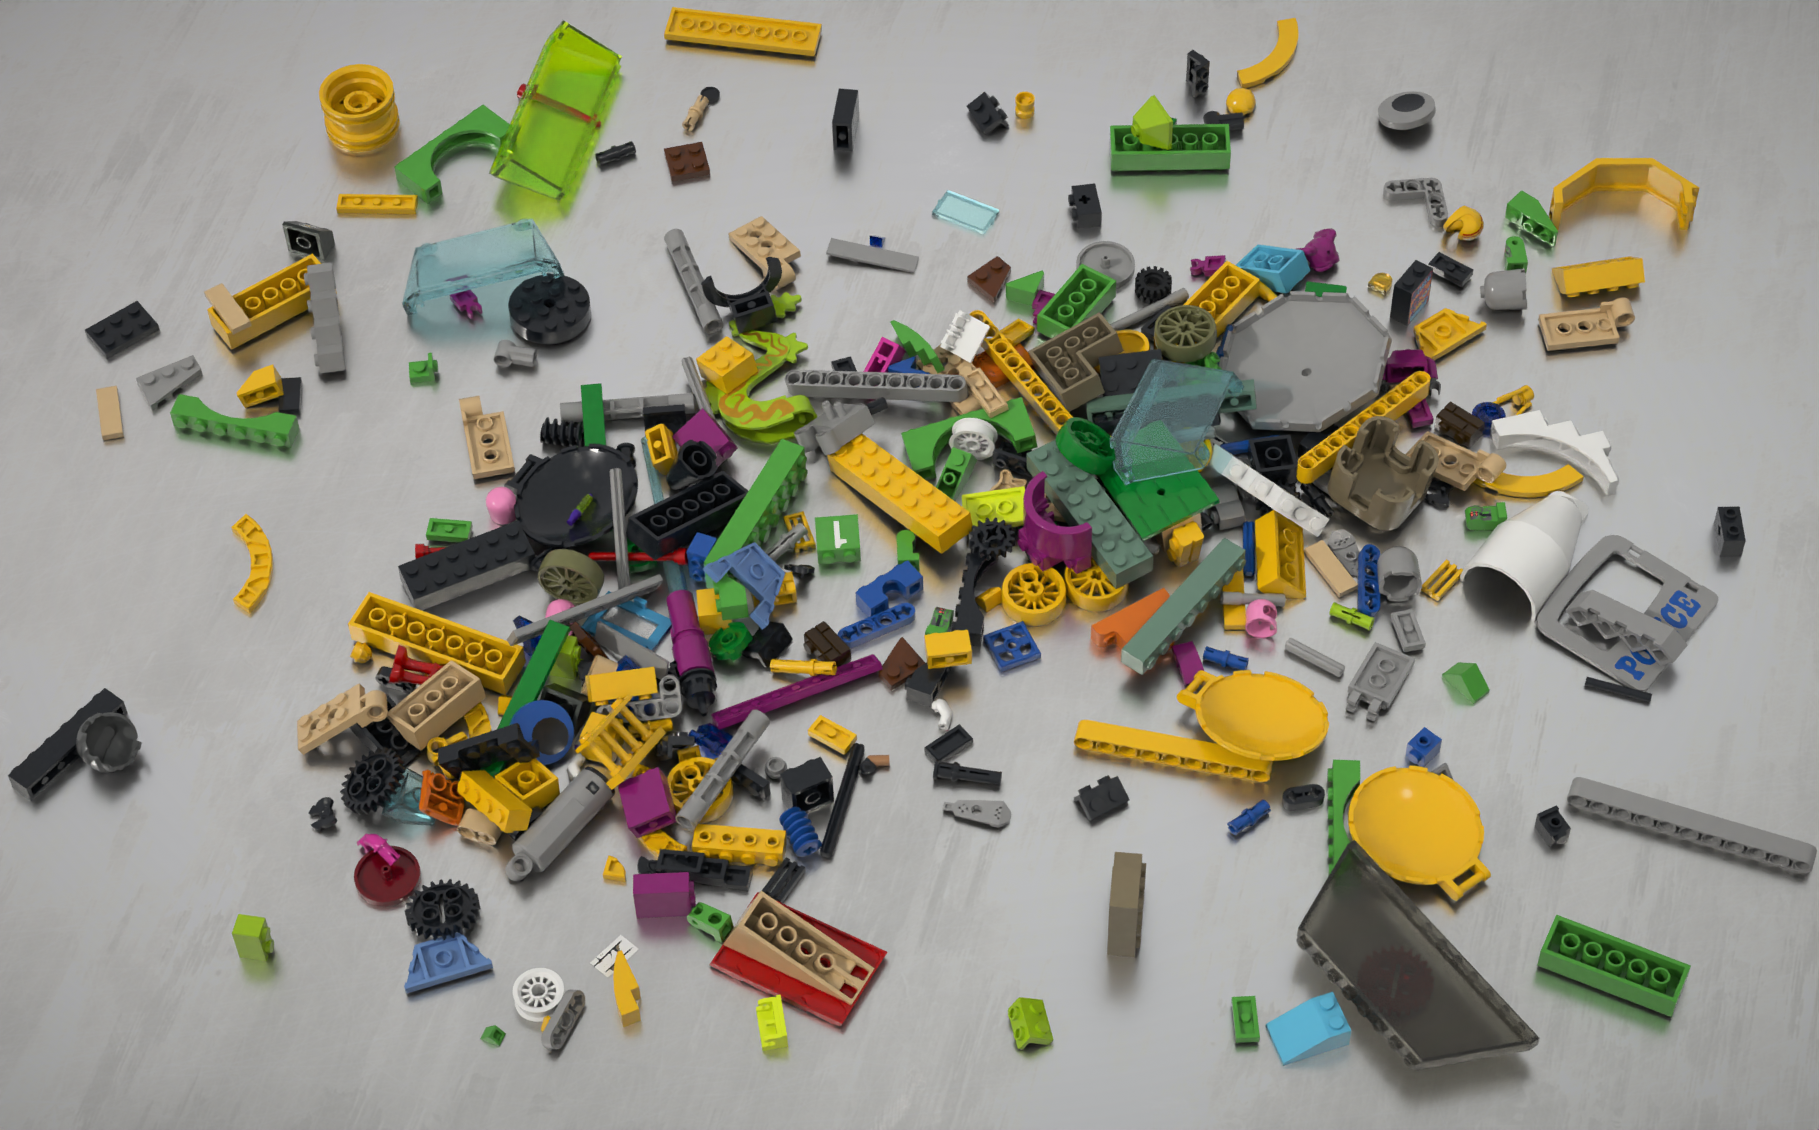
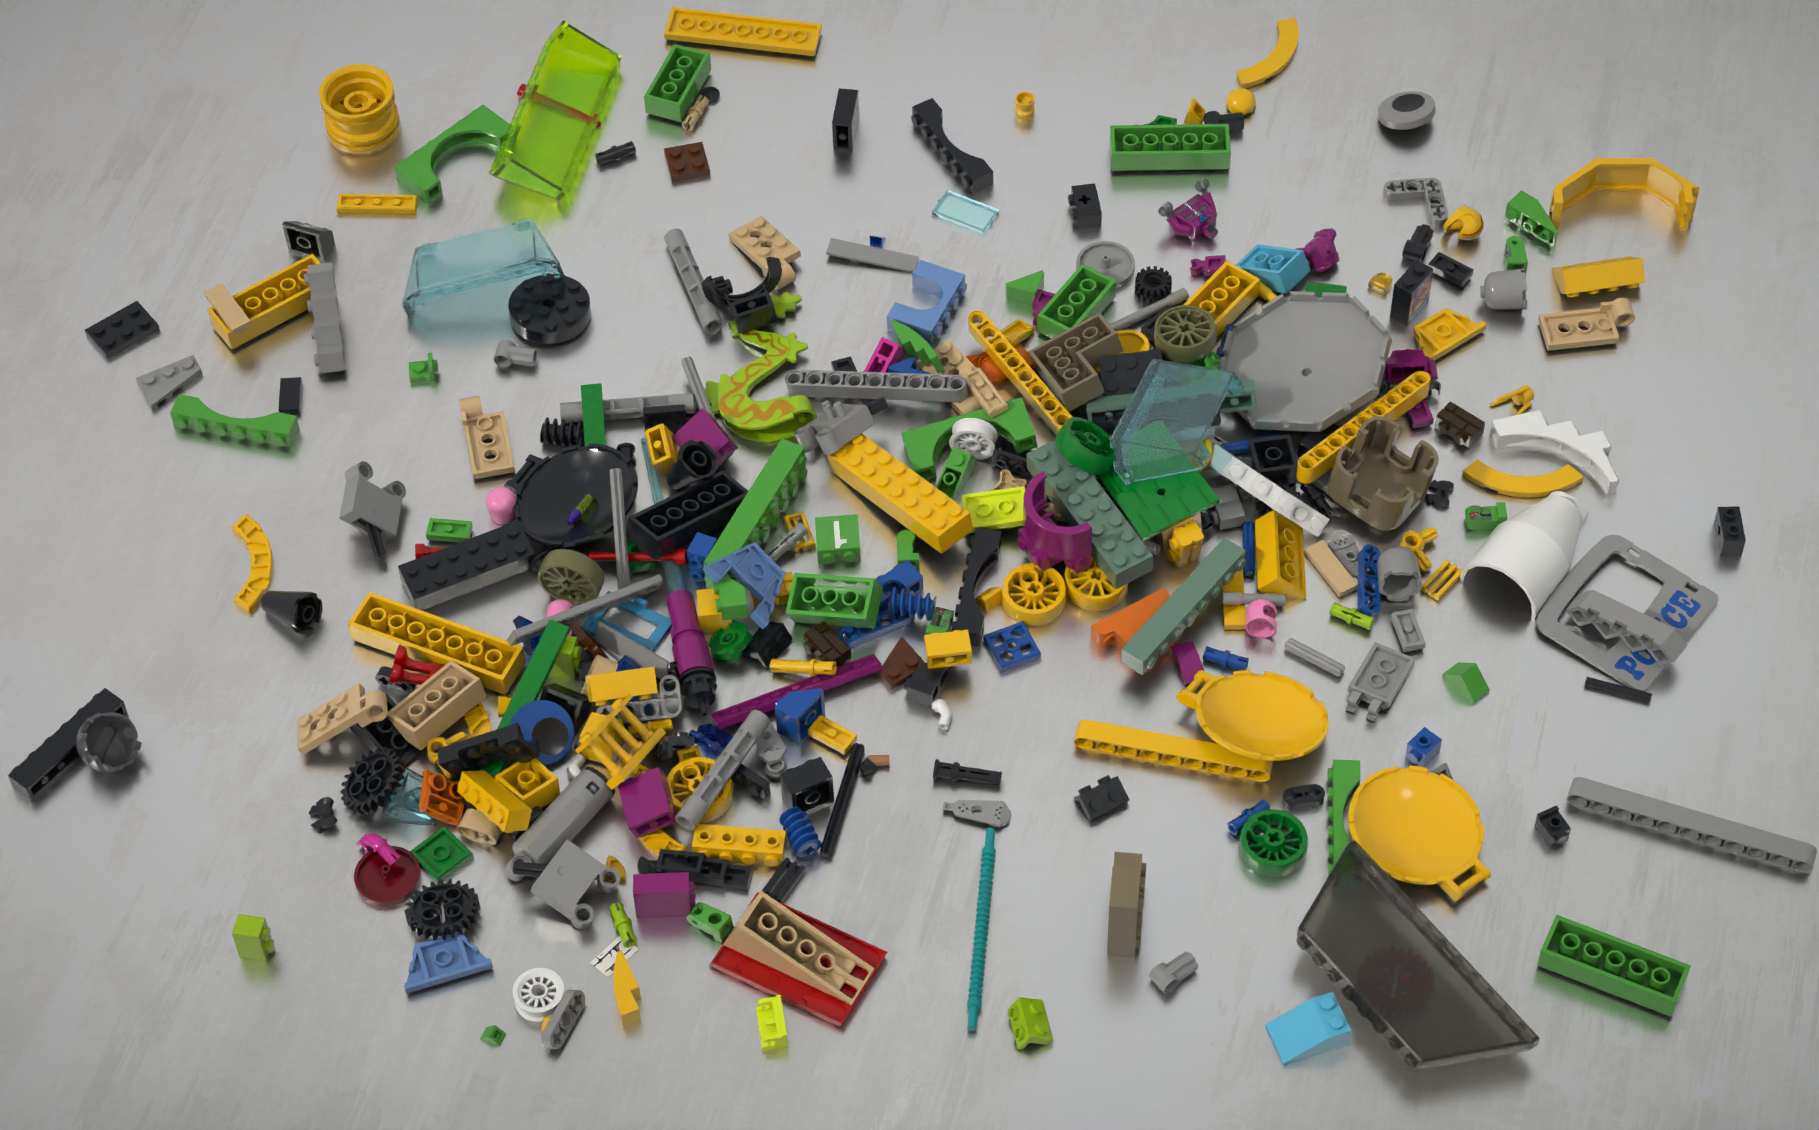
(109, 413): tan tile -> none
(261, 386): yellow slope -> none
(294, 609): none -> black cone
(361, 652): yellow plate -> none
(370, 507): none -> light grey piece
(441, 854): none -> green tile
(466, 301): magenta plate -> none
(567, 881): none -> light grey piece
(623, 924): none -> lime pin
(677, 83): none -> bright green brick
(723, 285): none -> black gear
(727, 365): yellow brick -> none
(772, 749): none -> light grey piece
(798, 712): none -> blue slope
(802, 569): black piece -> none
(834, 600): none -> bright green brick
(912, 604): none -> blue piece
(937, 280): none -> medium blue arch
(949, 744): black tile -> none
(965, 336): white hinge -> none
(971, 170): none -> black arch
(974, 1002): none -> teal hose
(987, 113): black bracket -> none
(990, 278): reddish brown wing -> none
(992, 539): black gear -> none
(1153, 125): lime slope -> none
(1169, 975): none -> light grey piece
(1193, 217): none -> magenta torso
(1195, 113): none -> yellow slope
(1197, 73): black bracket -> none
(1245, 1019): bright green plate -> none
(1273, 843): none -> green piece
(1417, 247): none -> black piece
(1417, 541): none -> yellow axle
(1467, 464): tan hinge -> none
(1491, 409): clear blue gear -> none

